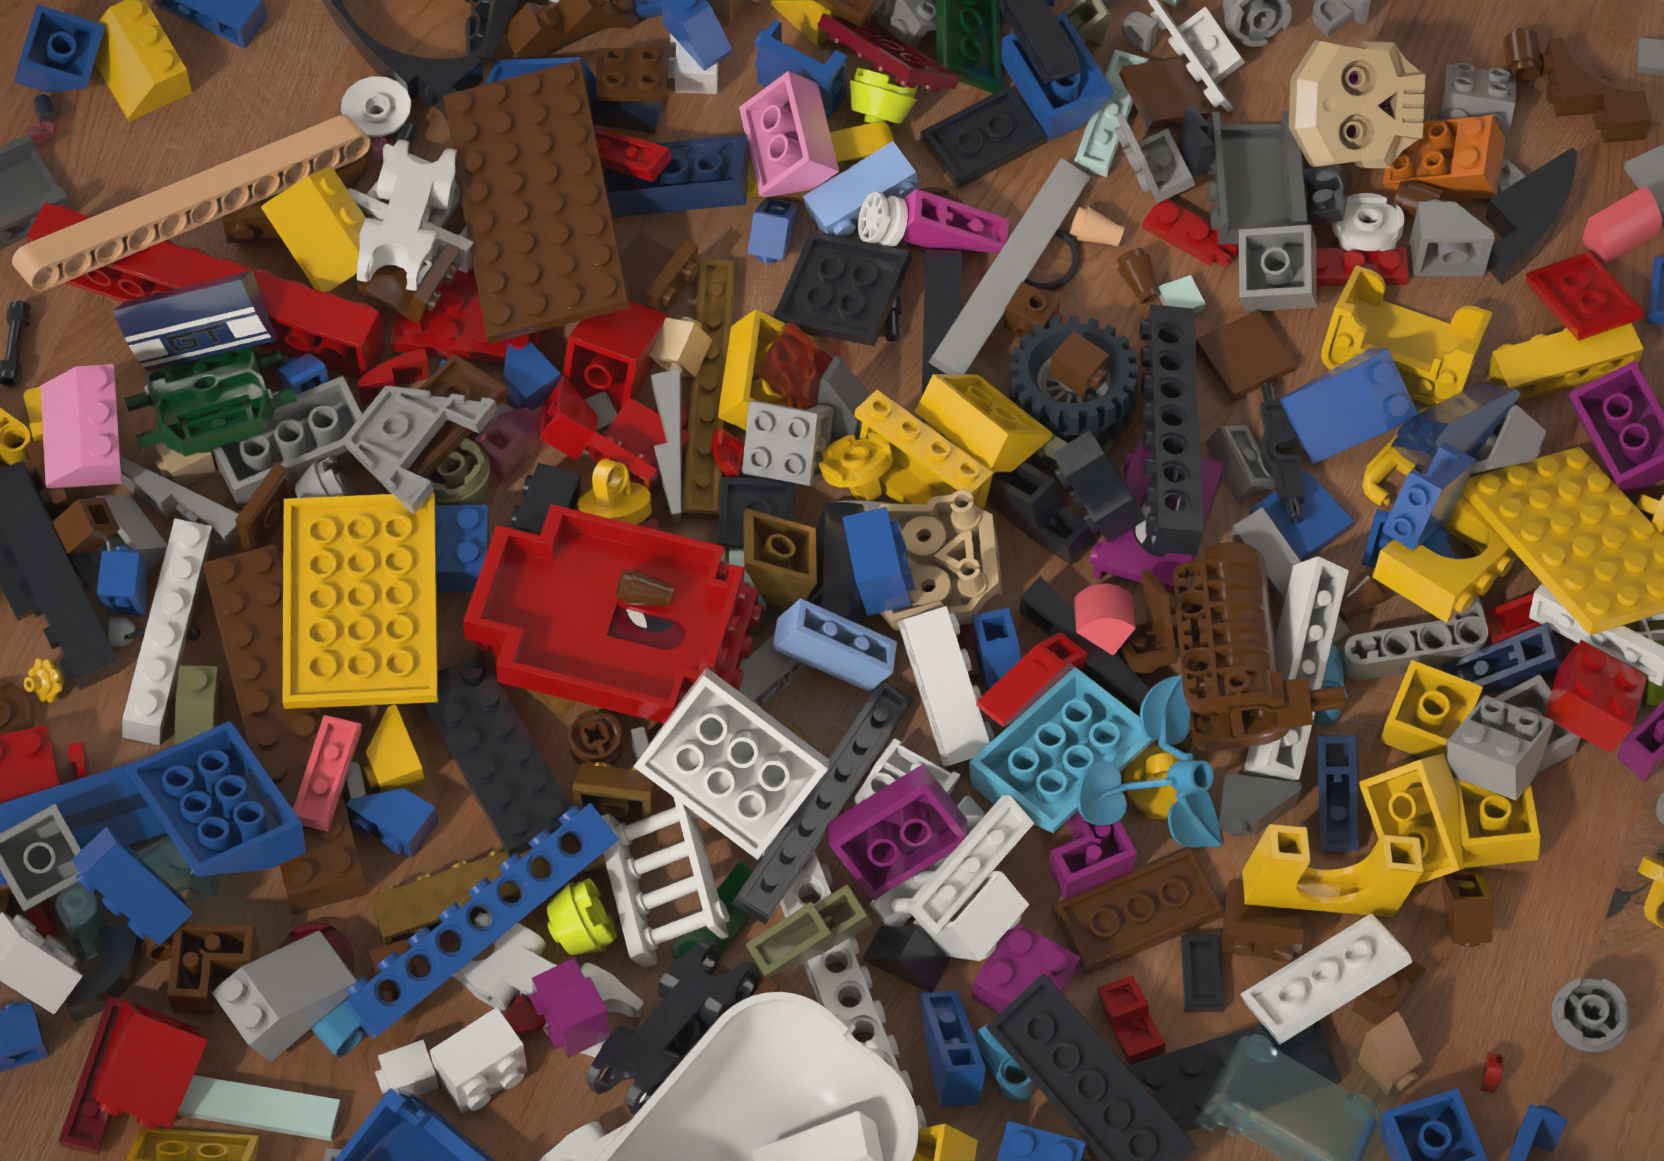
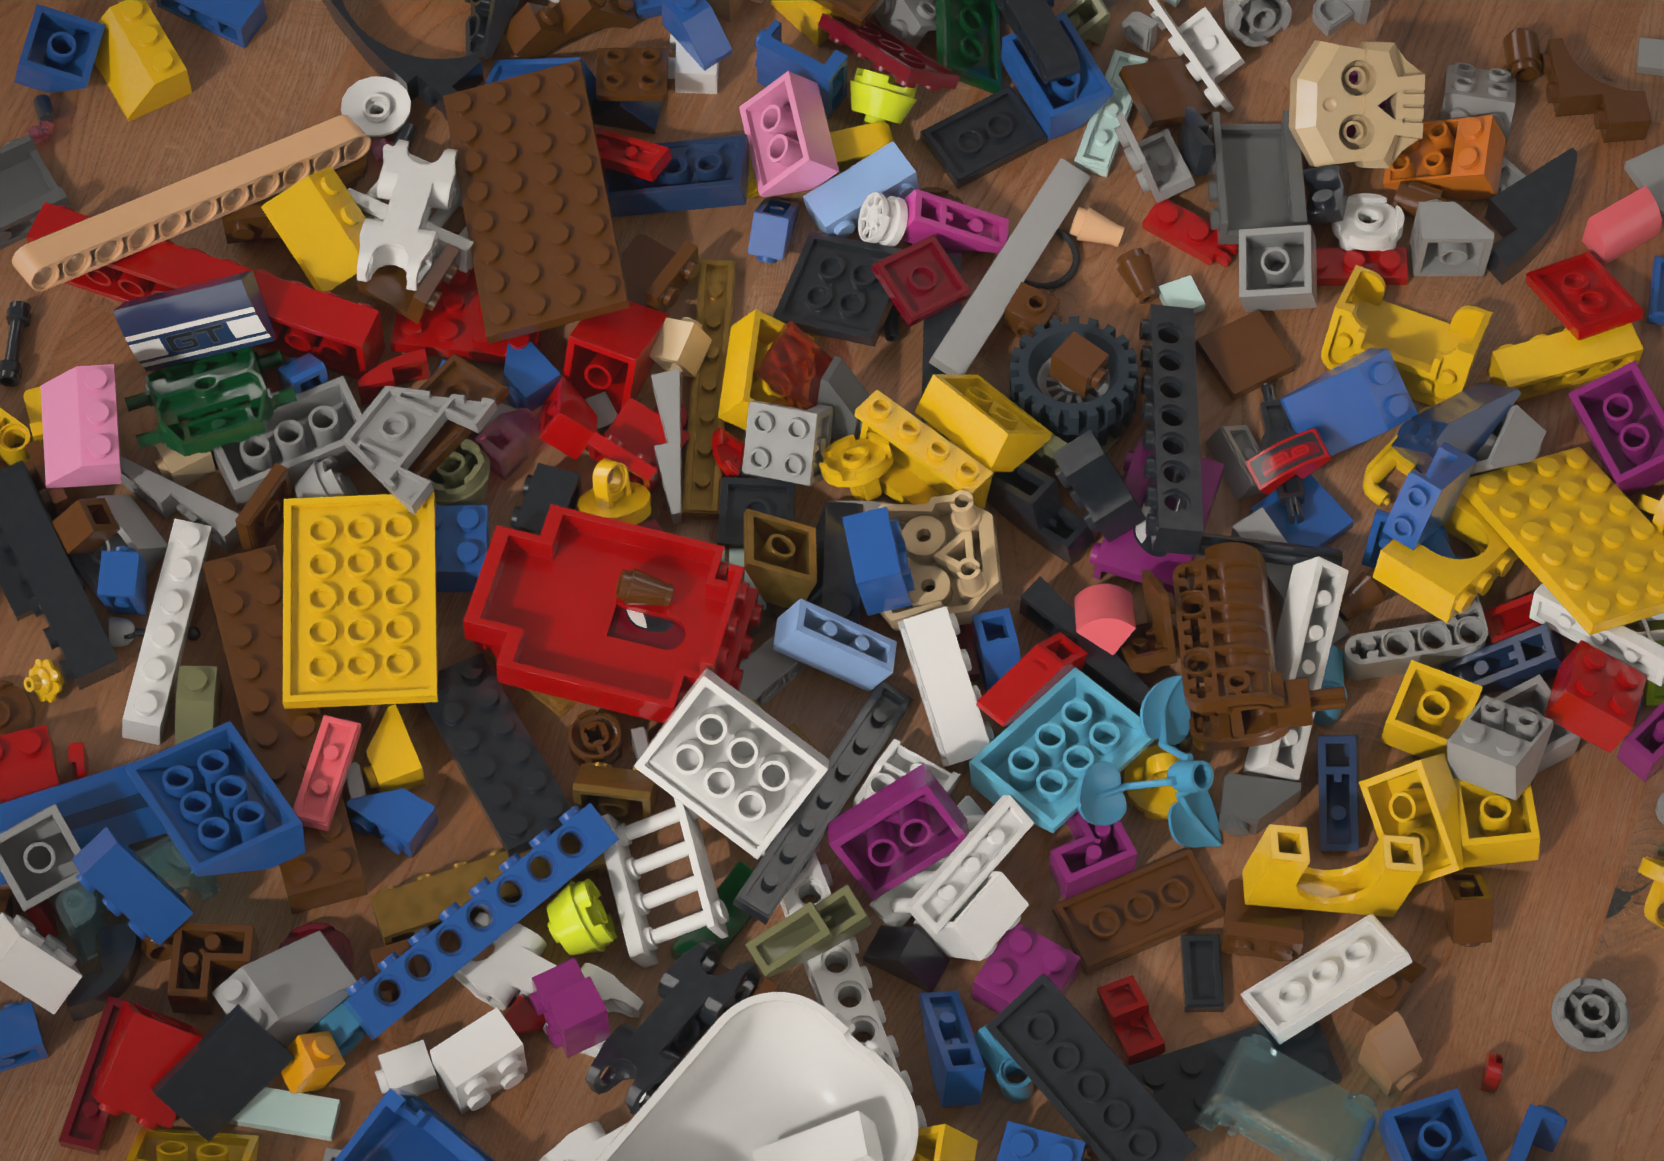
(223, 1072): none -> black tile
(314, 1063): none -> light orange brick
(921, 280): none -> dark red tile
(1276, 552): none -> black axle
(1291, 457): none -> slope

